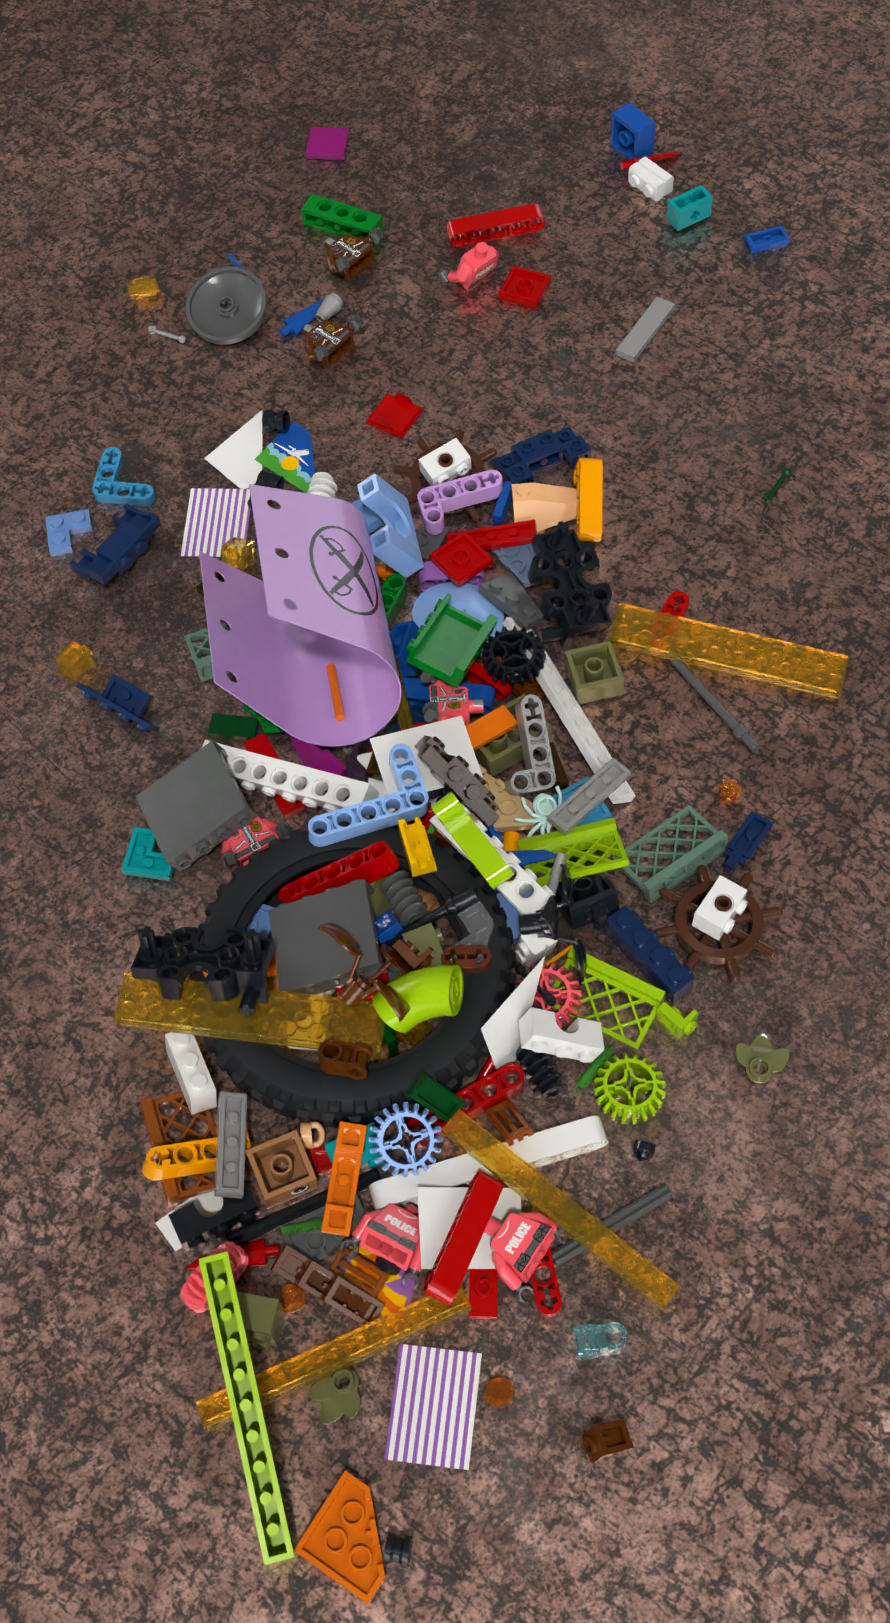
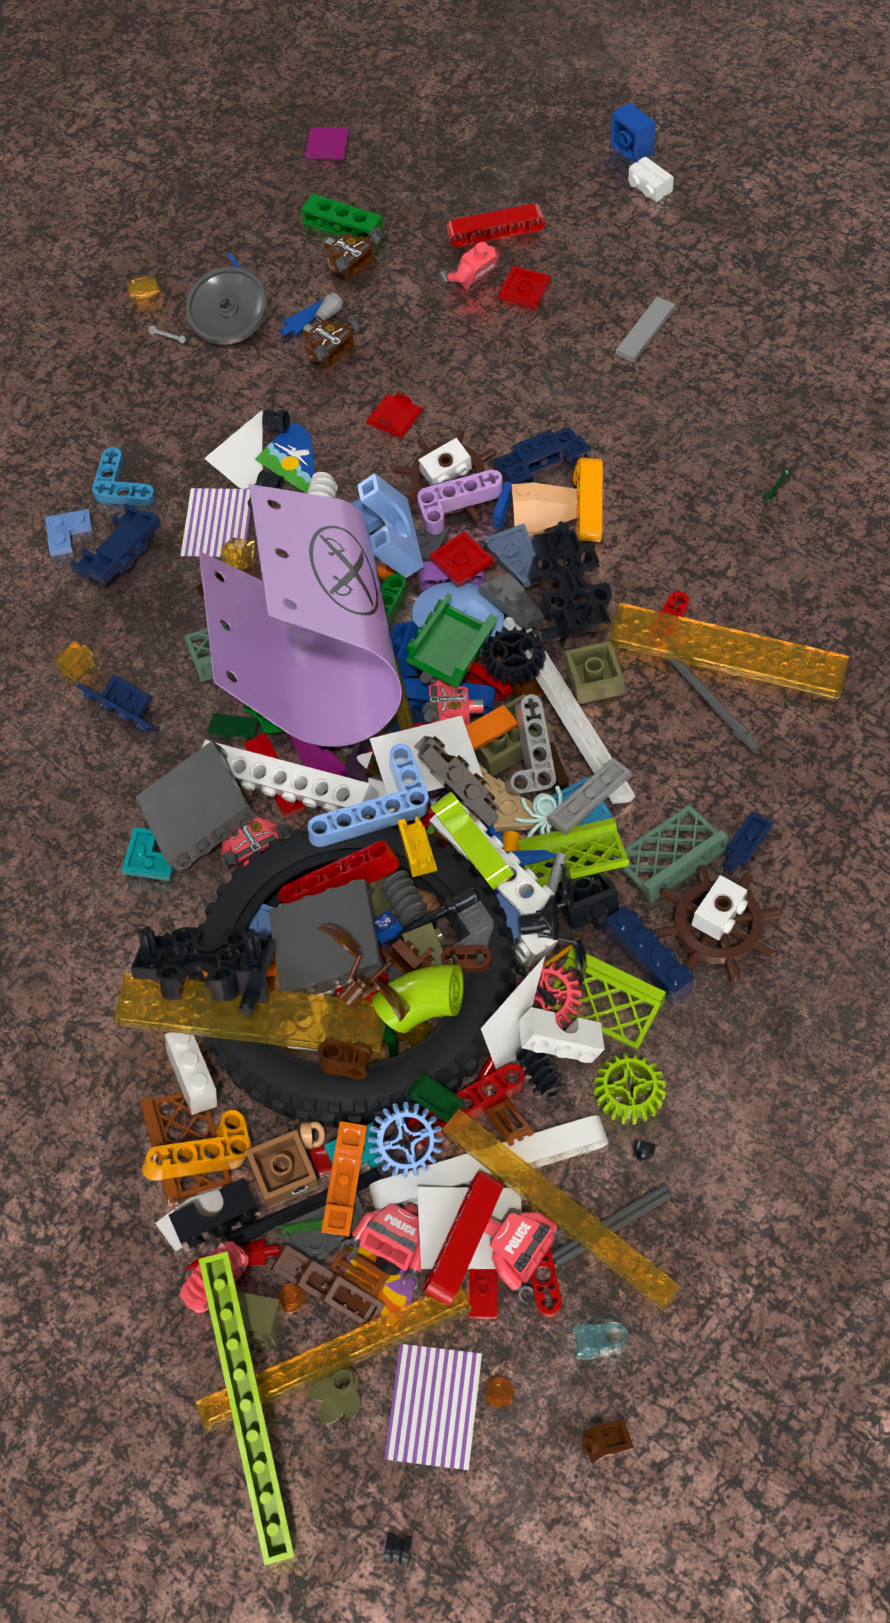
(231, 1145): light grey tile -> none
(335, 692): orange bar -> none
(346, 1539): orange plate -> none
(502, 535): red tile -> none
(591, 1072): bright green piece -> none
(626, 164): red bar -> none
(673, 1020): lime bracket -> none
(689, 208): teal brick -> none
(730, 789): clear orange plate -> none
(761, 1055): olive plate -> none
(769, 239): blue tile -> none

